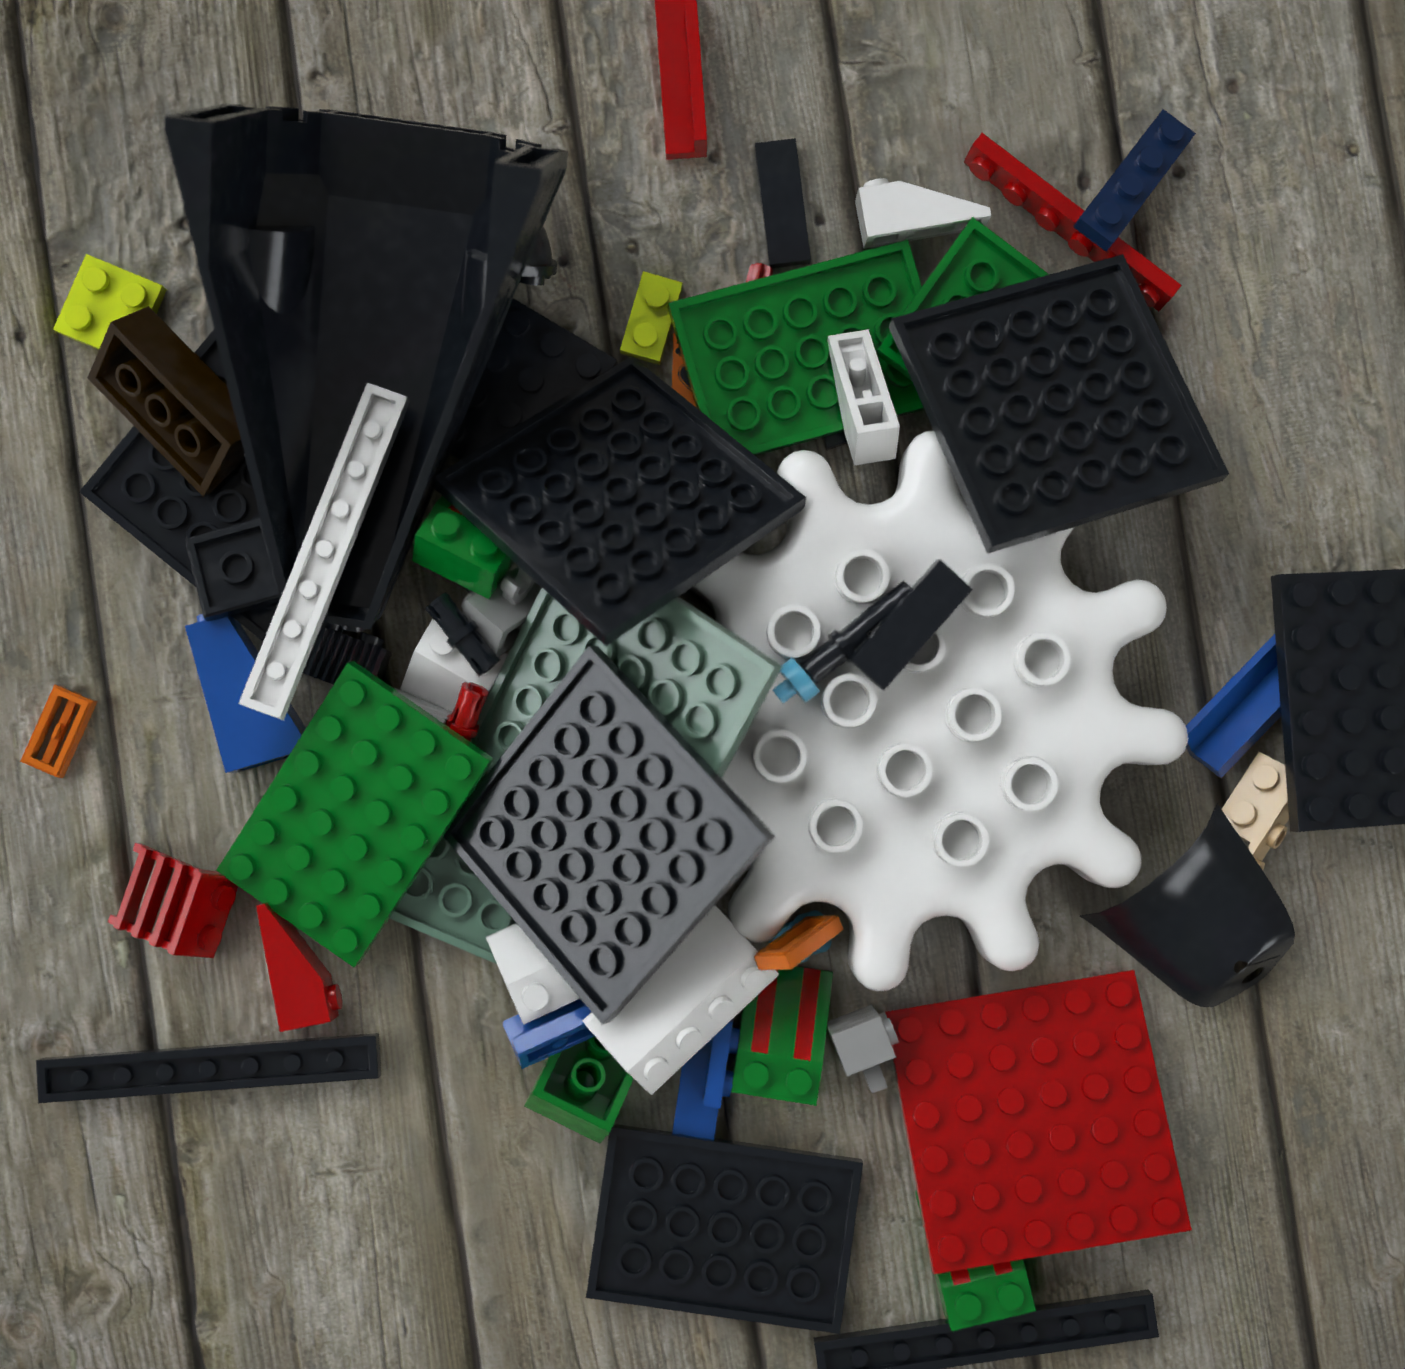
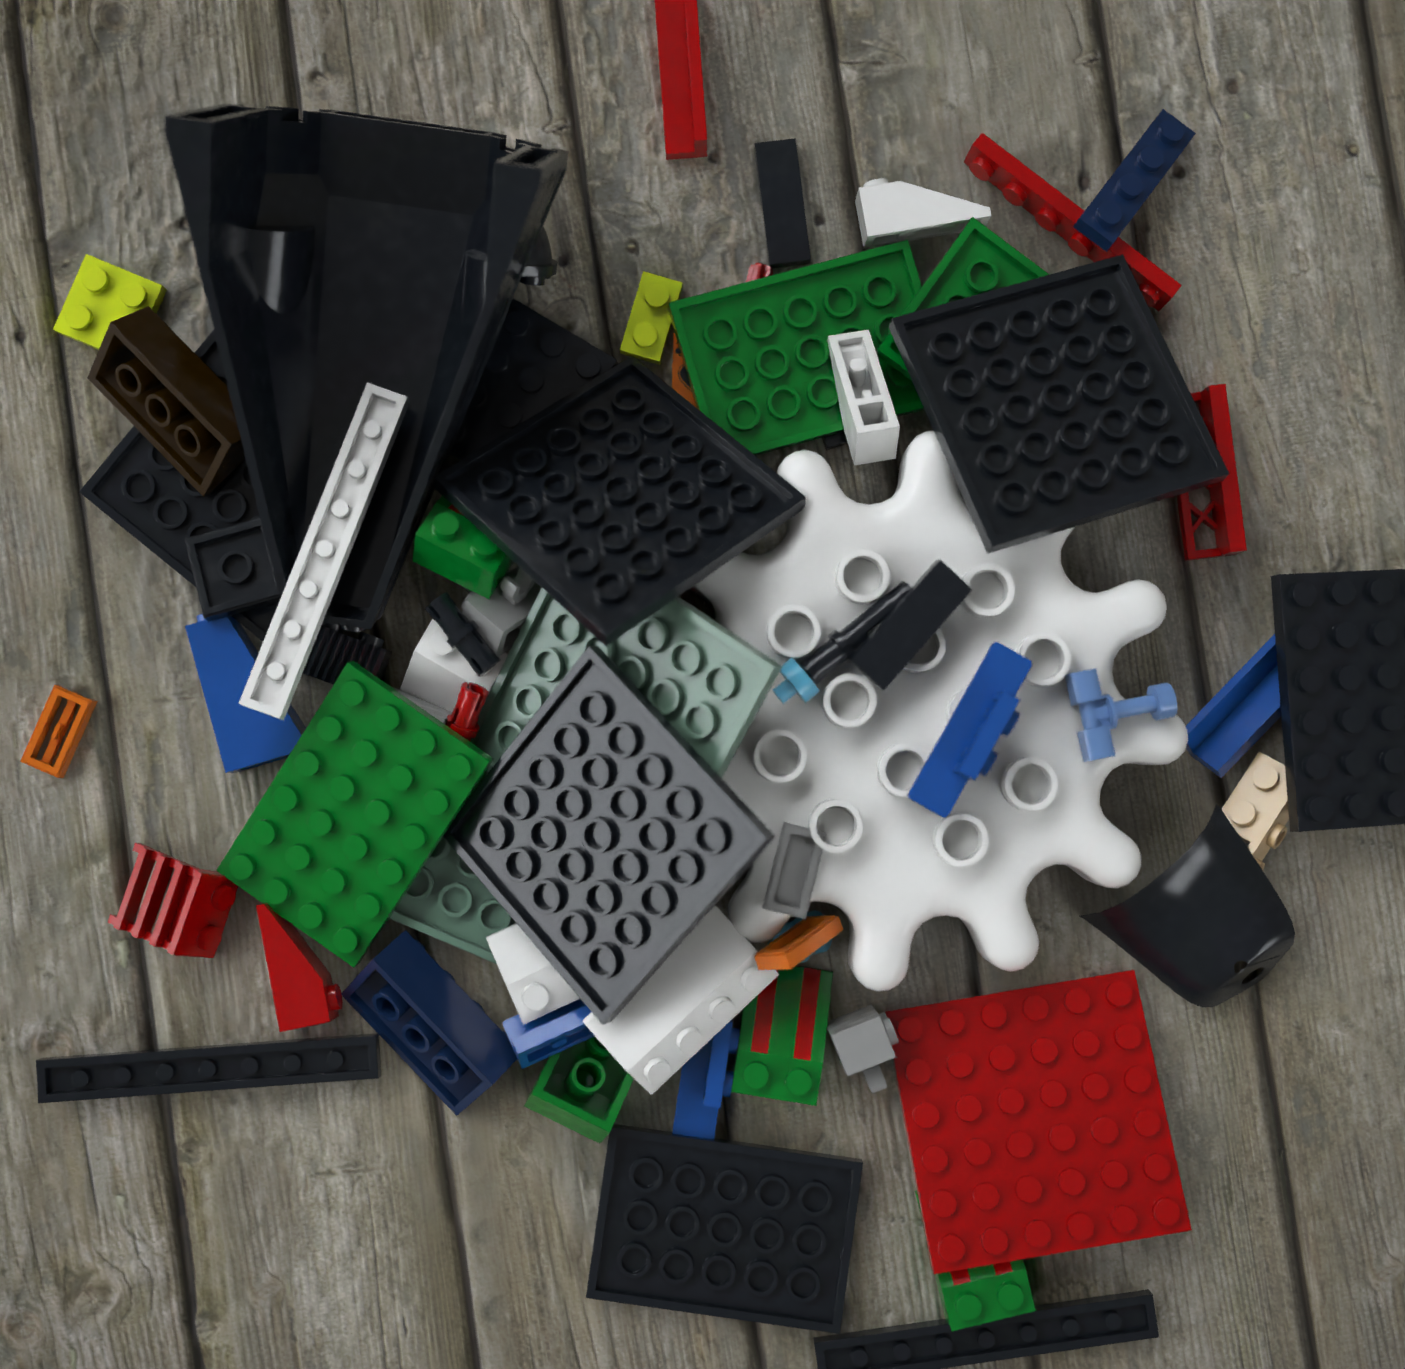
(431, 1022): none -> dark blue slope
(793, 871): none -> light grey tile
(972, 730): none -> blue bracket
(1101, 713): none -> medium blue bar
(1224, 495): none -> red fence

